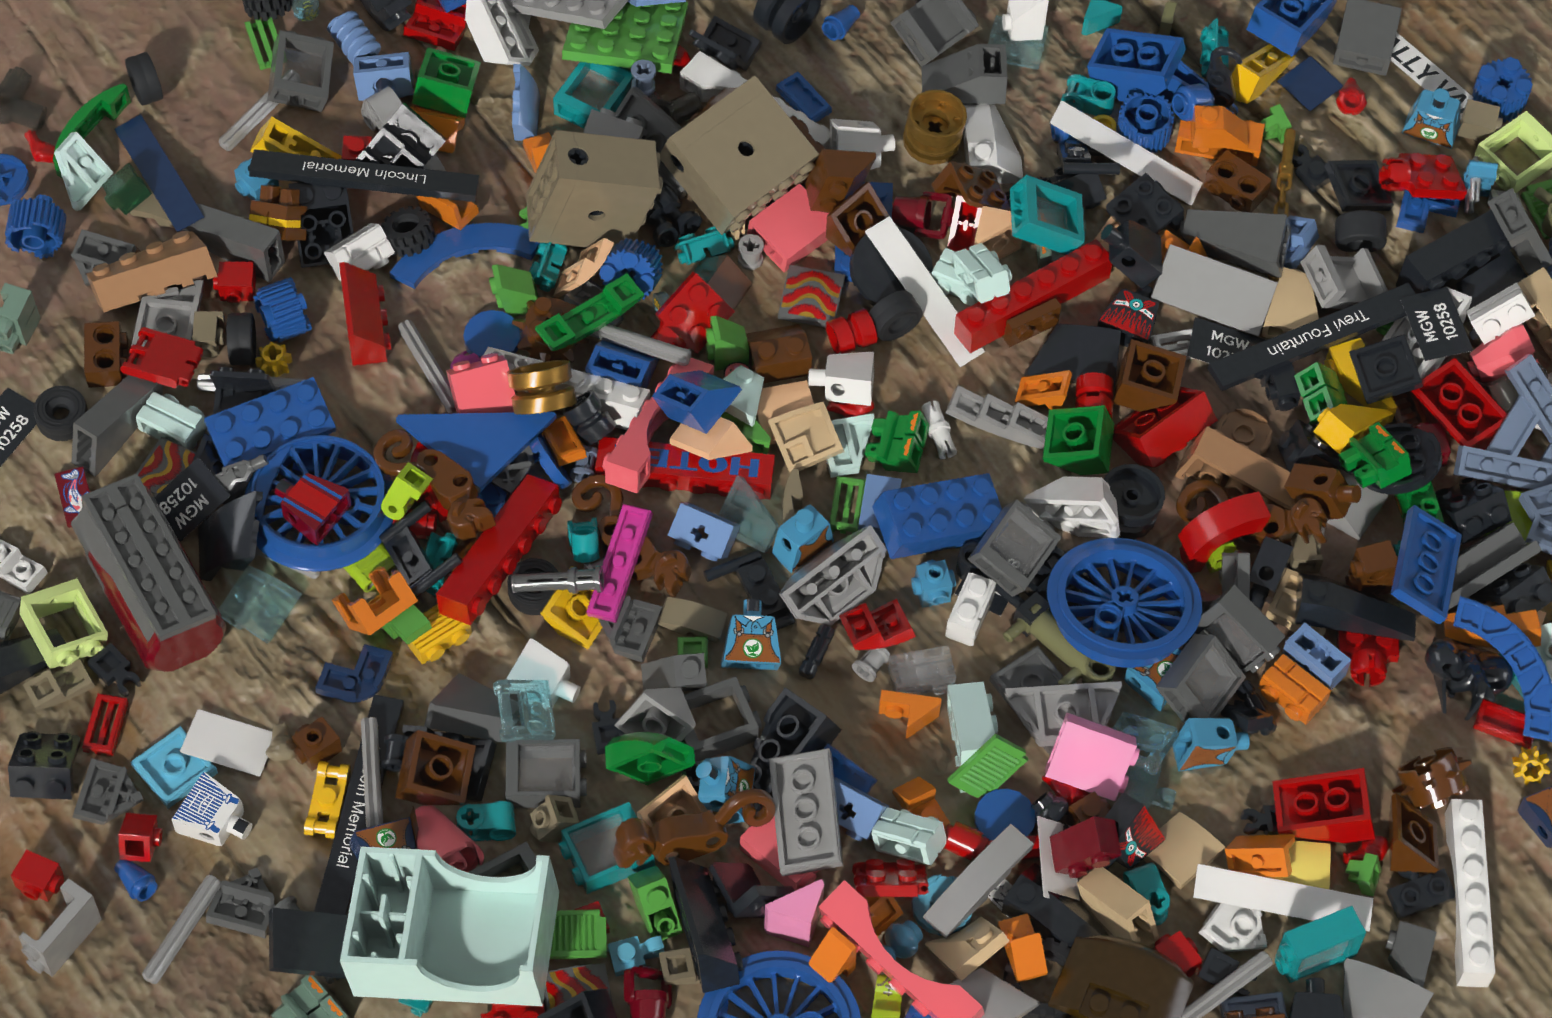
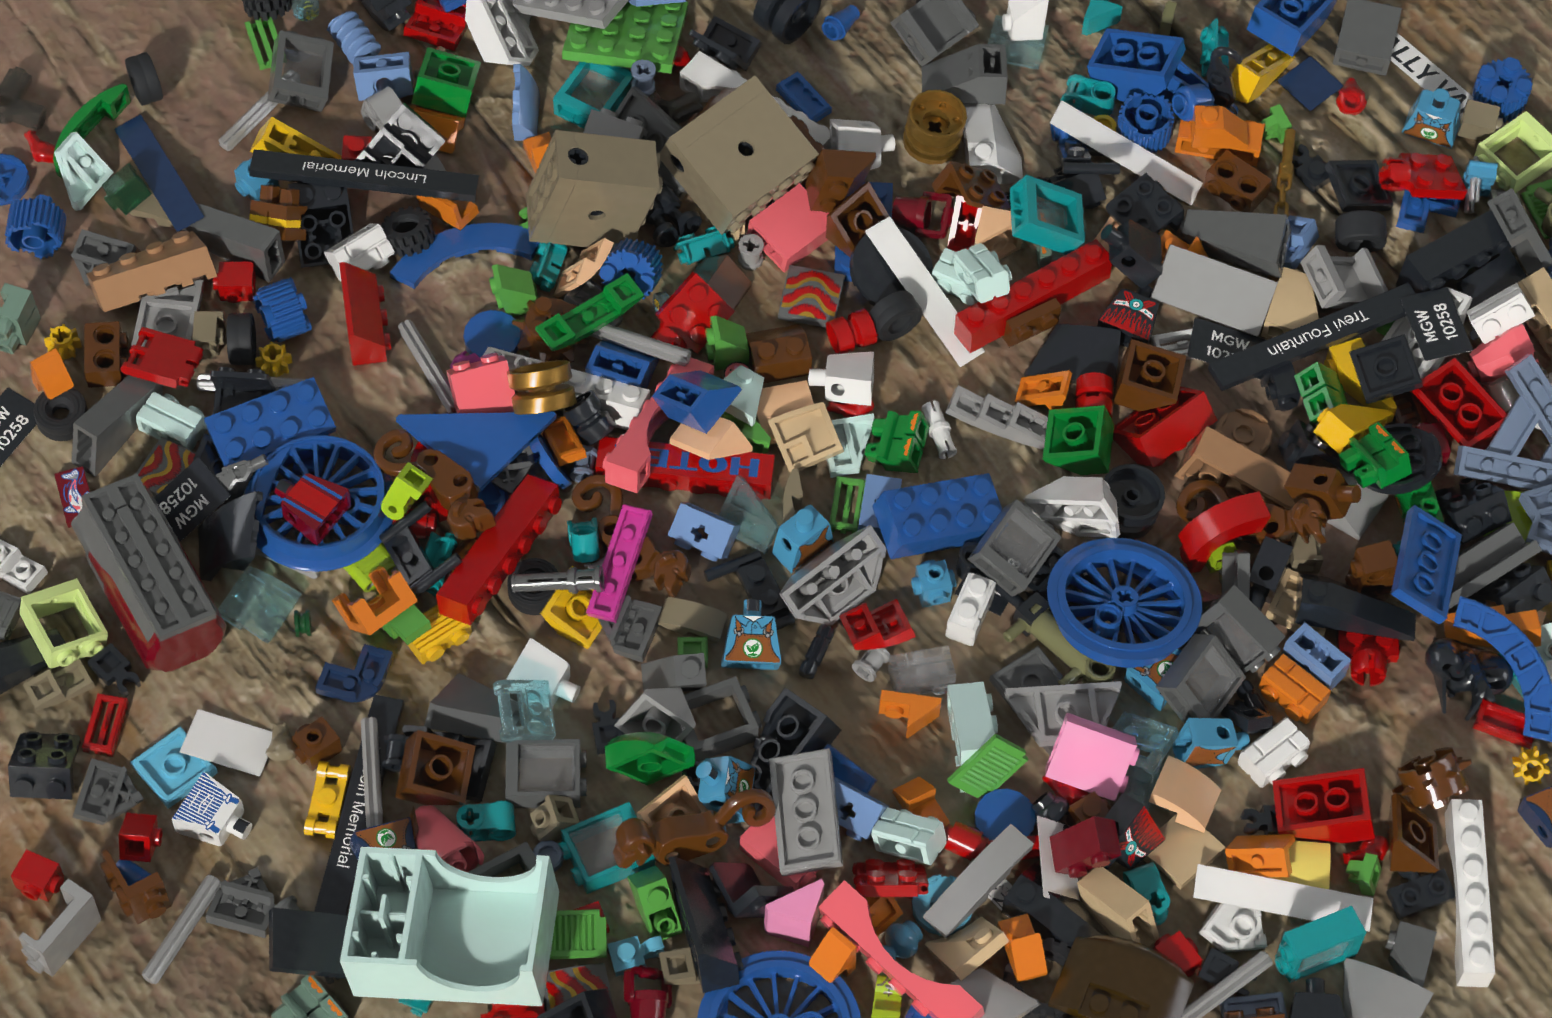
(50, 374): none -> orange slope
(64, 341): none -> yellow gear
(142, 899): none -> reddish brown bracket
(302, 623): none -> dark green bush
(551, 849): none -> sand blue tile
(1186, 793): none -> light nougat slope
(1274, 753): none -> white brick

